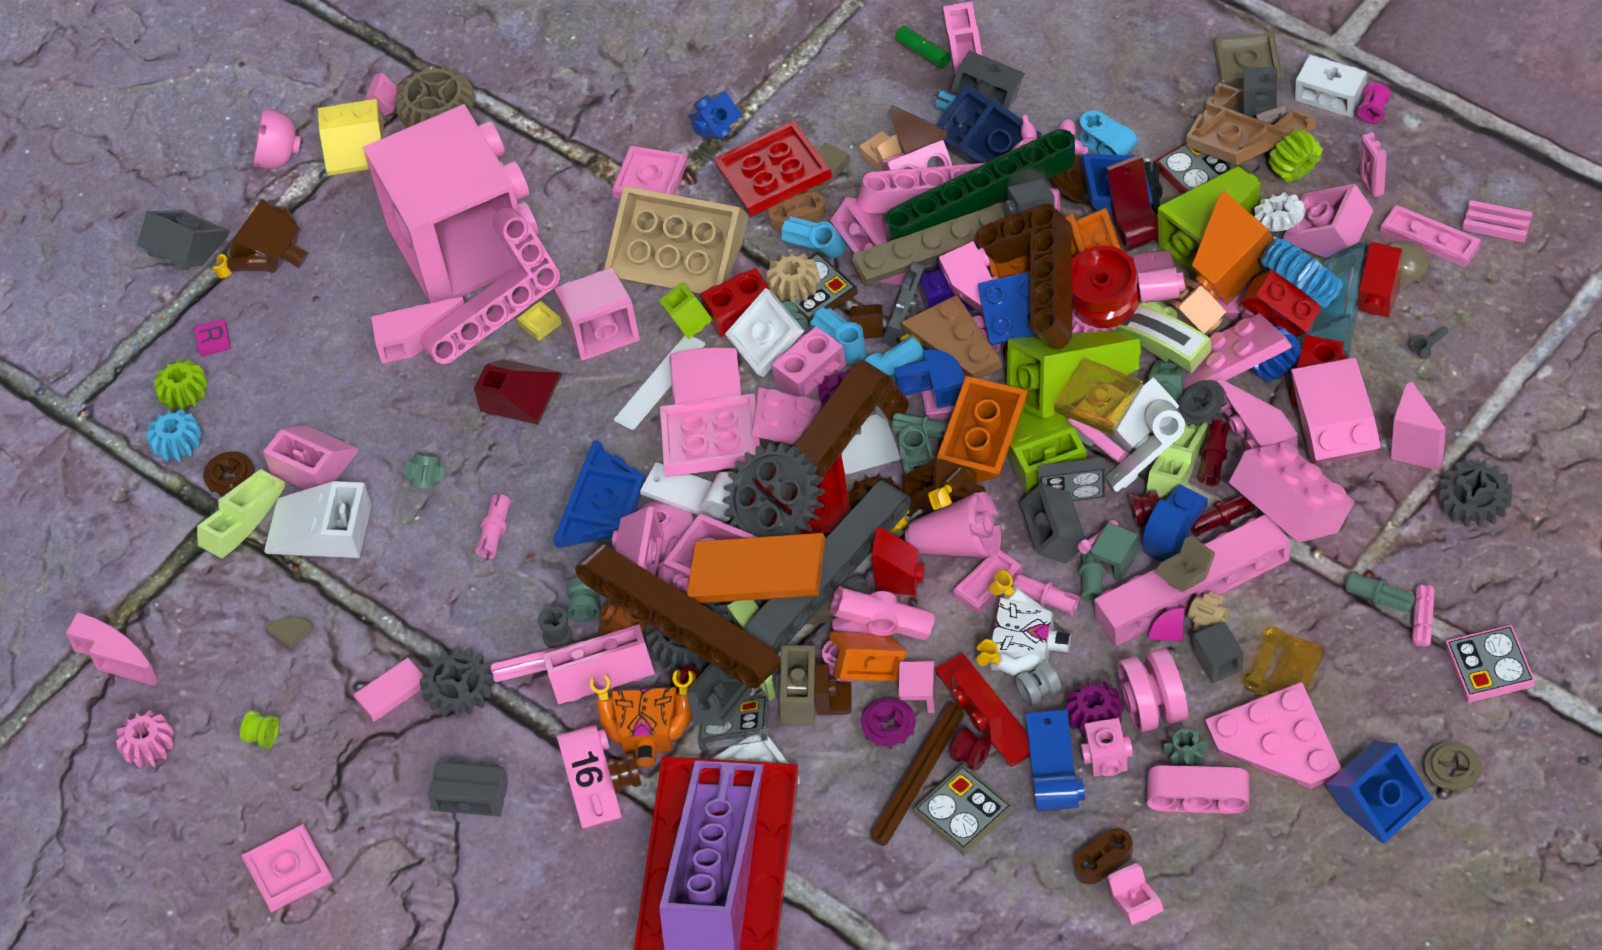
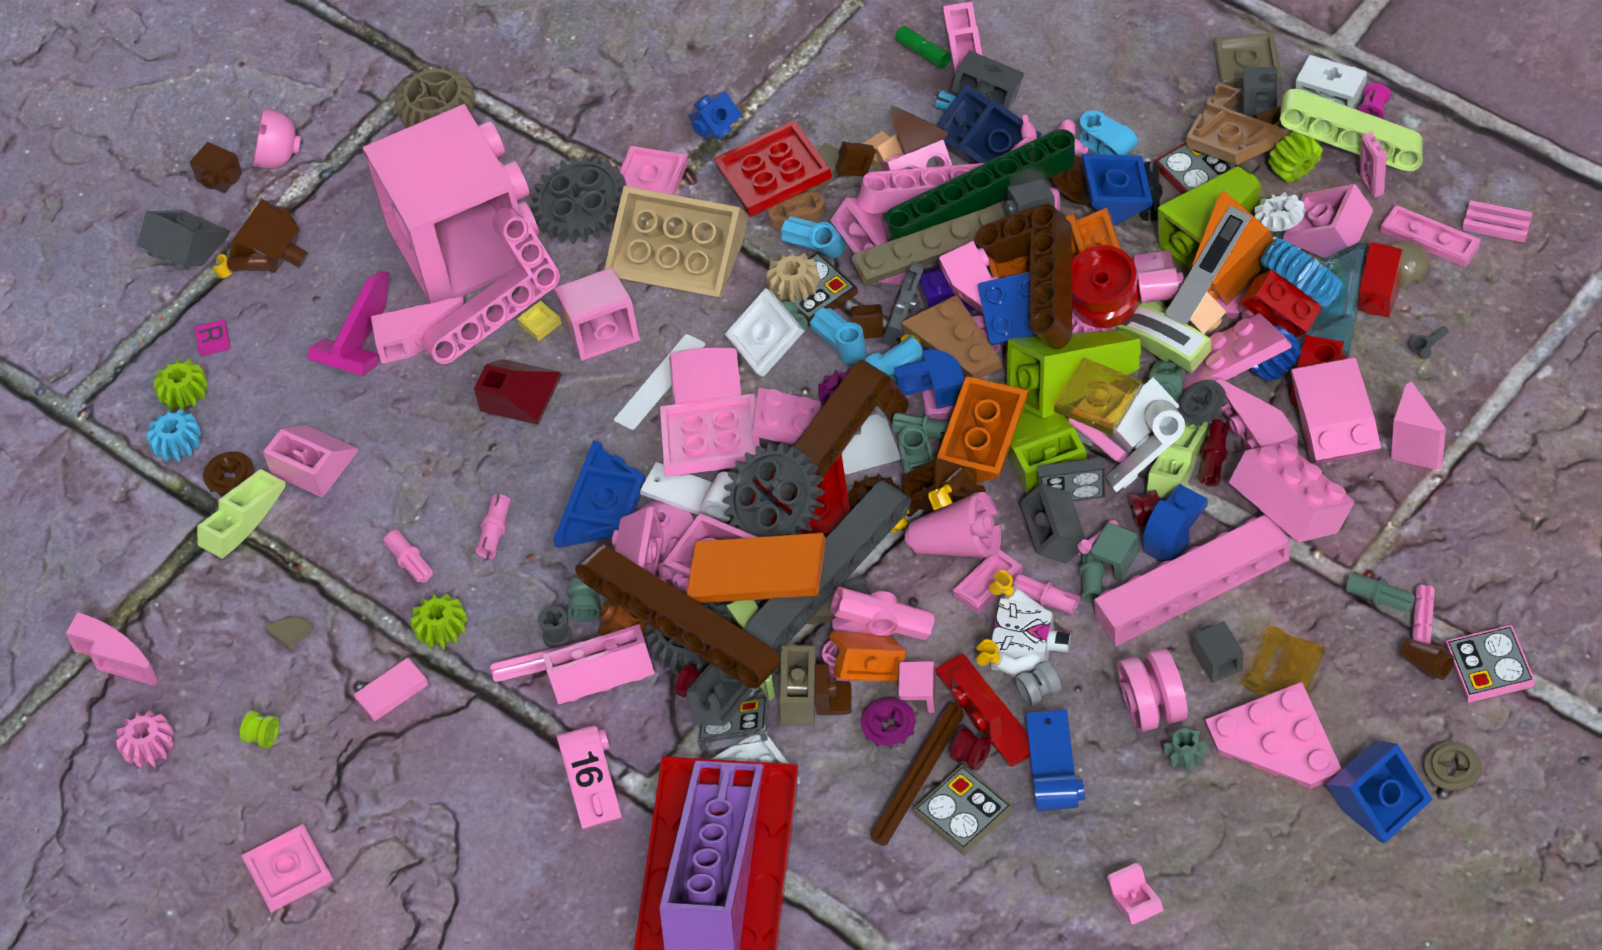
(216, 167): none -> reddish brown brick
(321, 521): white slope -> none
(345, 132): light yellow slope -> none
(346, 349): none -> dark pink piece
(384, 91): bright pink tile -> none
(408, 556): none -> bright pink axle
(424, 471): sand green gear -> none
(438, 621): none -> lime gear
(457, 685): dark grey gear -> none
(468, 788): dark grey brick -> none
(578, 199): none -> dark grey gear
(624, 773): reddish brown wheel -> none
(645, 718): orange torso -> none
(685, 310): lime brick -> none
(731, 299): red brick -> none
(807, 362): bright pink brick -> none
(854, 158): none -> reddish brown tile
(896, 564): red slope -> none
(1093, 705): magenta gear -> none
(1105, 858): reddish brown beam -> none
(1106, 747): bright pink brick -> none
(1133, 217): dark red door -> none
(1169, 625): dark pink tile -> none
(1188, 566): dark tan bracket -> none
(1198, 789): bright pink beam -> none
(1208, 265): none -> light grey sticker
(1208, 610): tan gear -> none
(1222, 514): dark red pin -> none
(1345, 126): none -> yellowish green beam
(1428, 658): none -> reddish brown cone
(1459, 487): dark grey gear -> none

